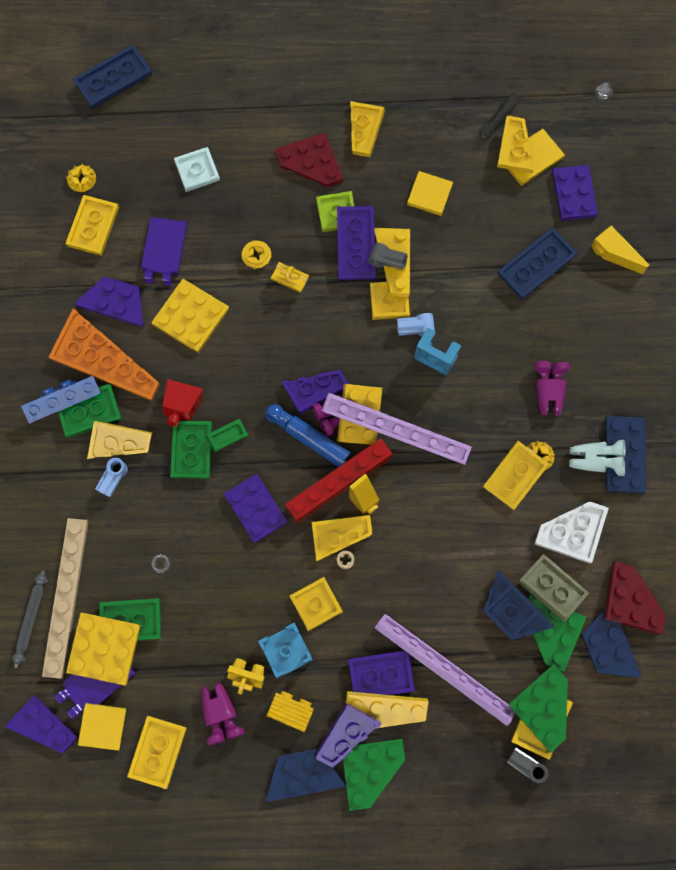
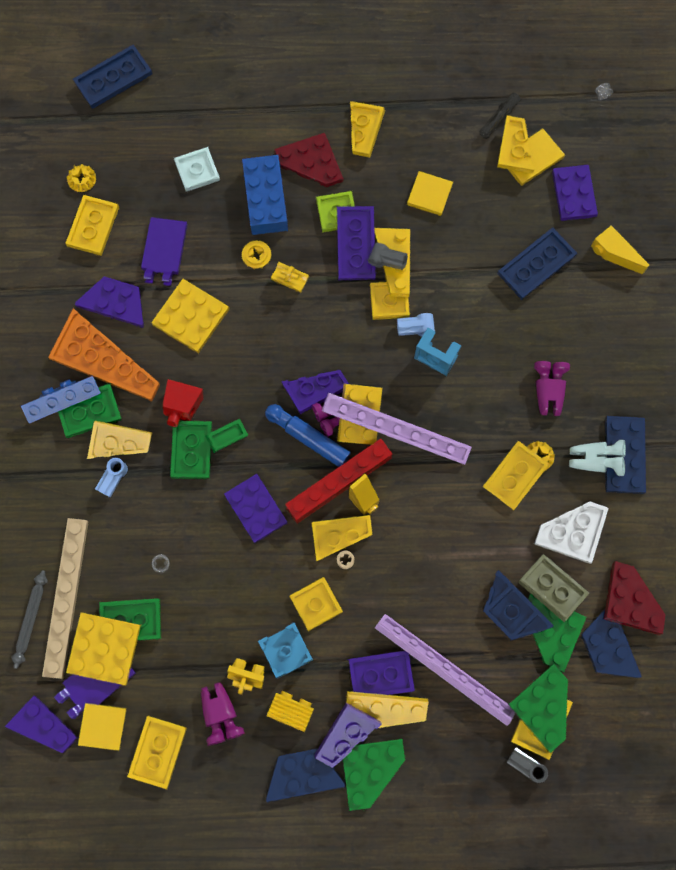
(265, 194): none -> blue brick

